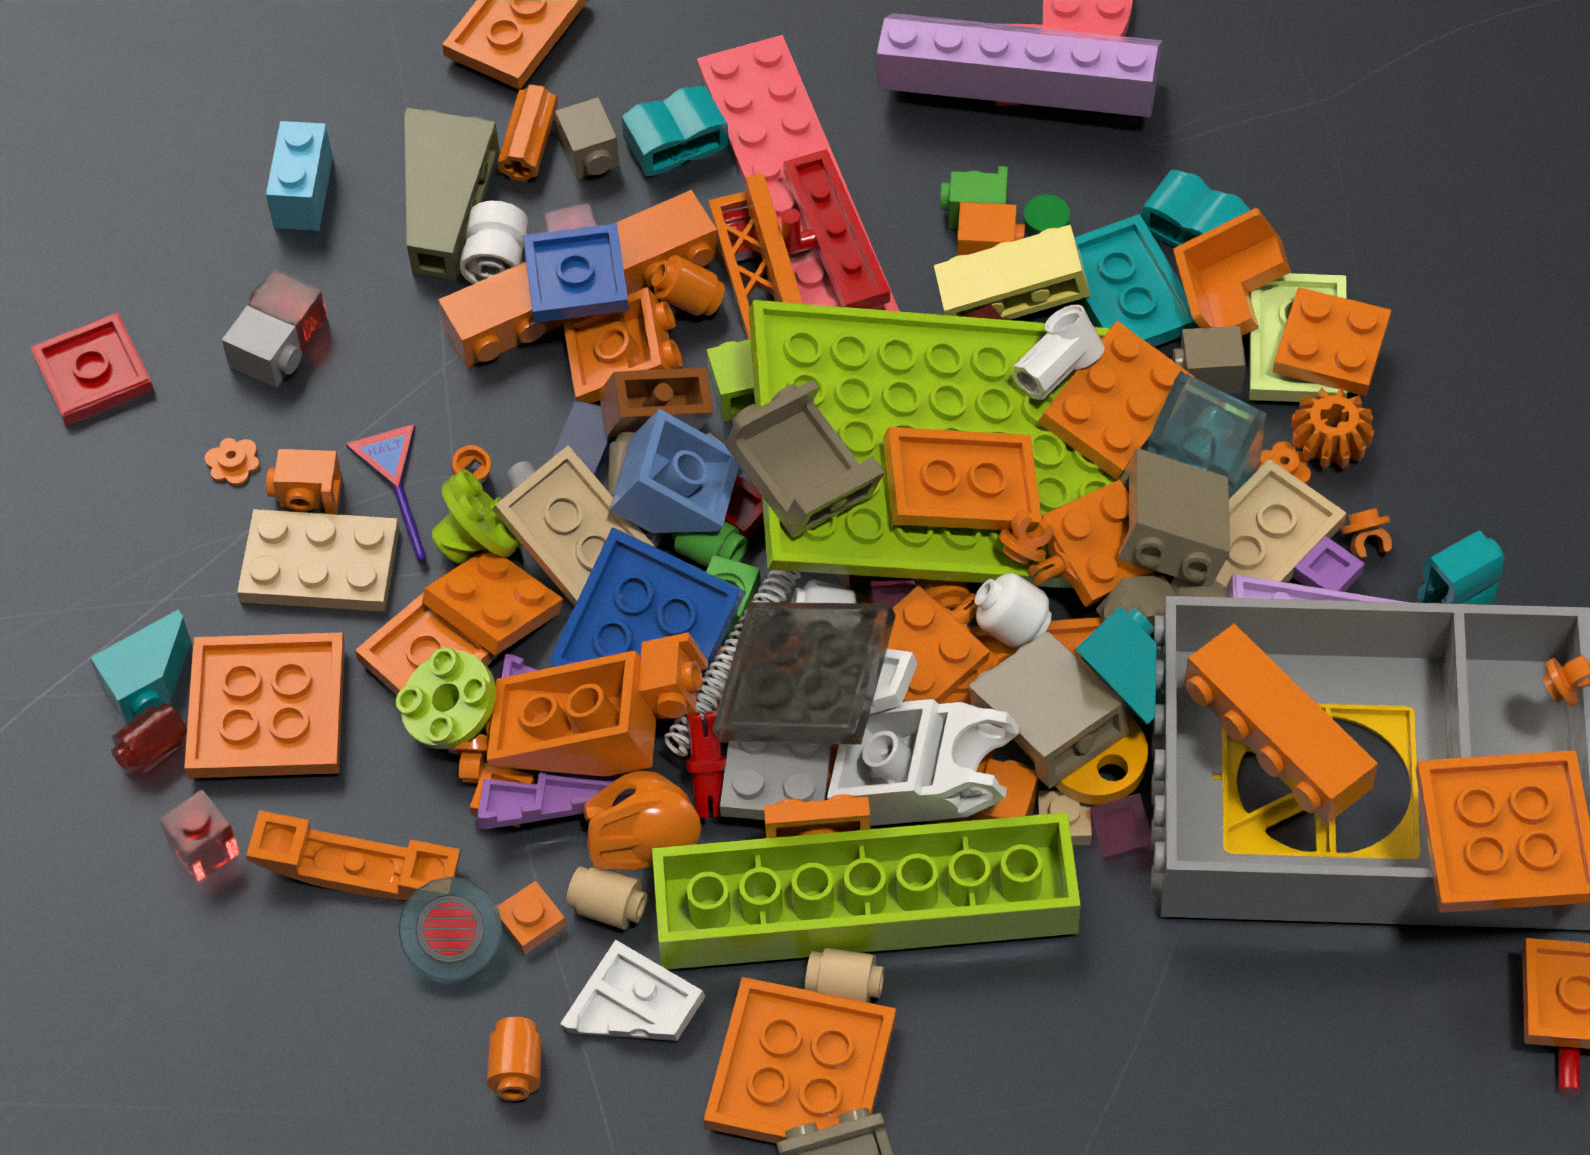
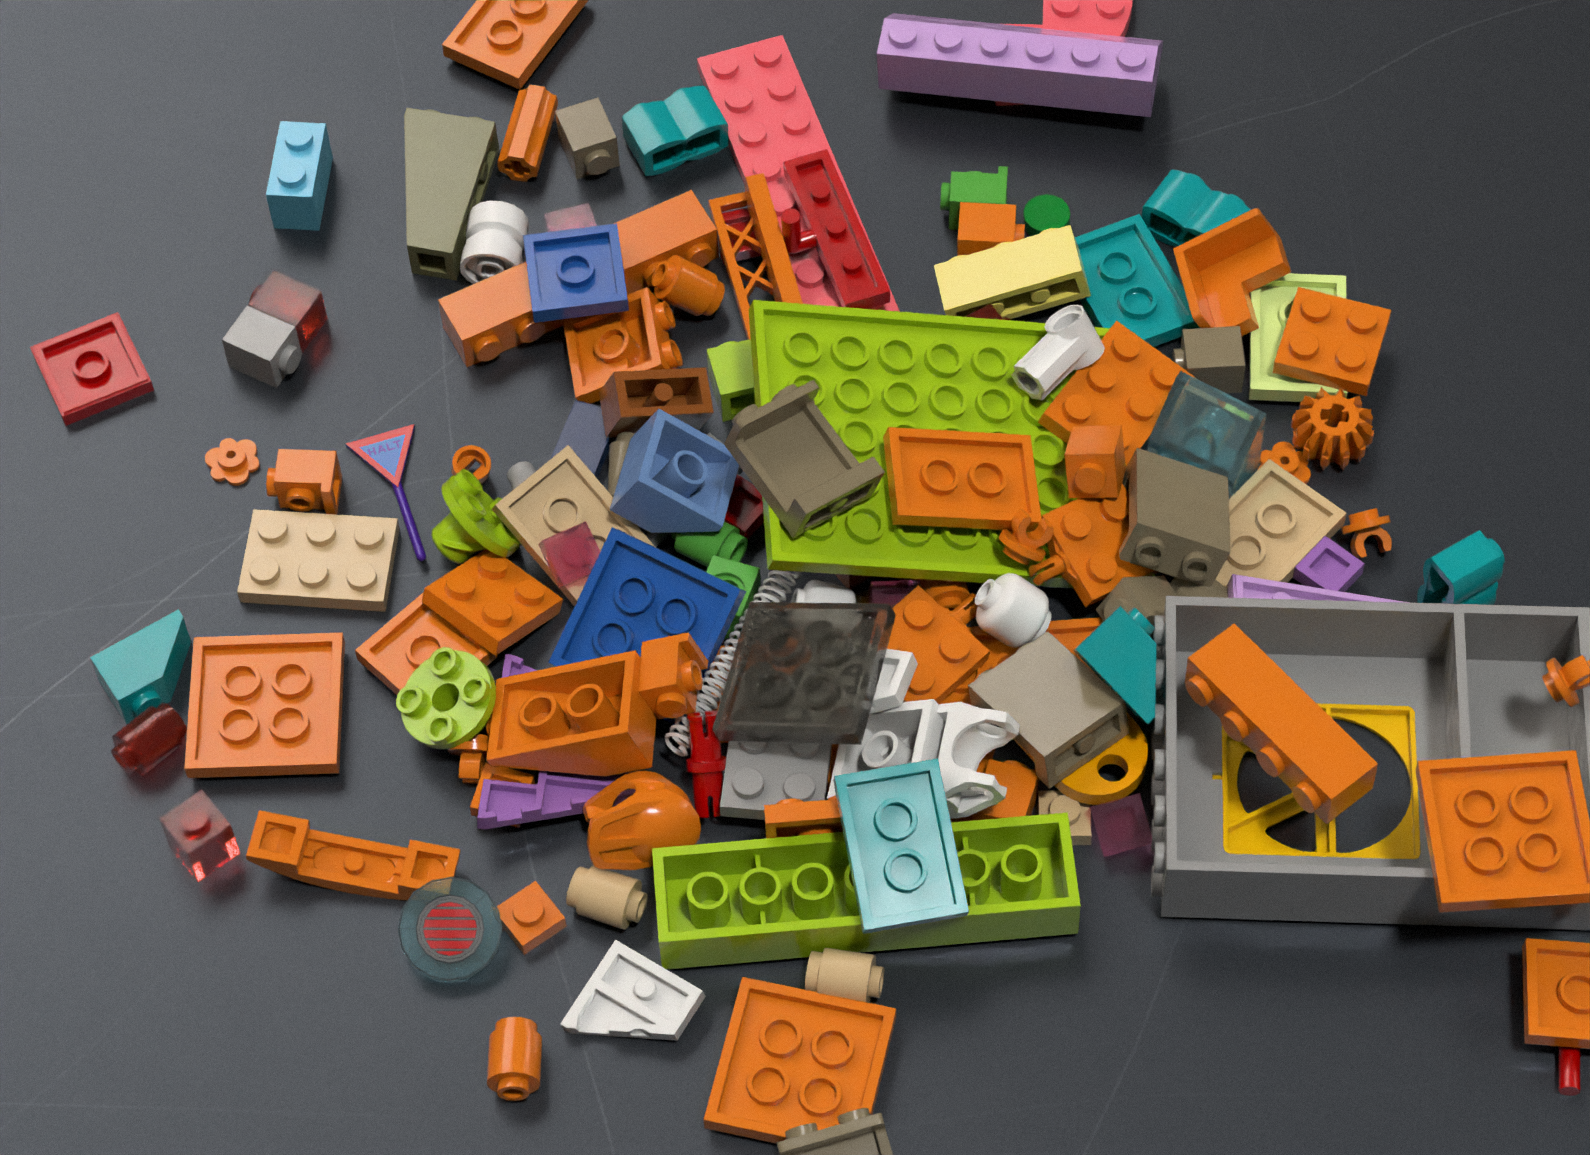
(570, 554): none -> clear pink plate
(900, 846): none -> plate
(1095, 461): none -> orange brick

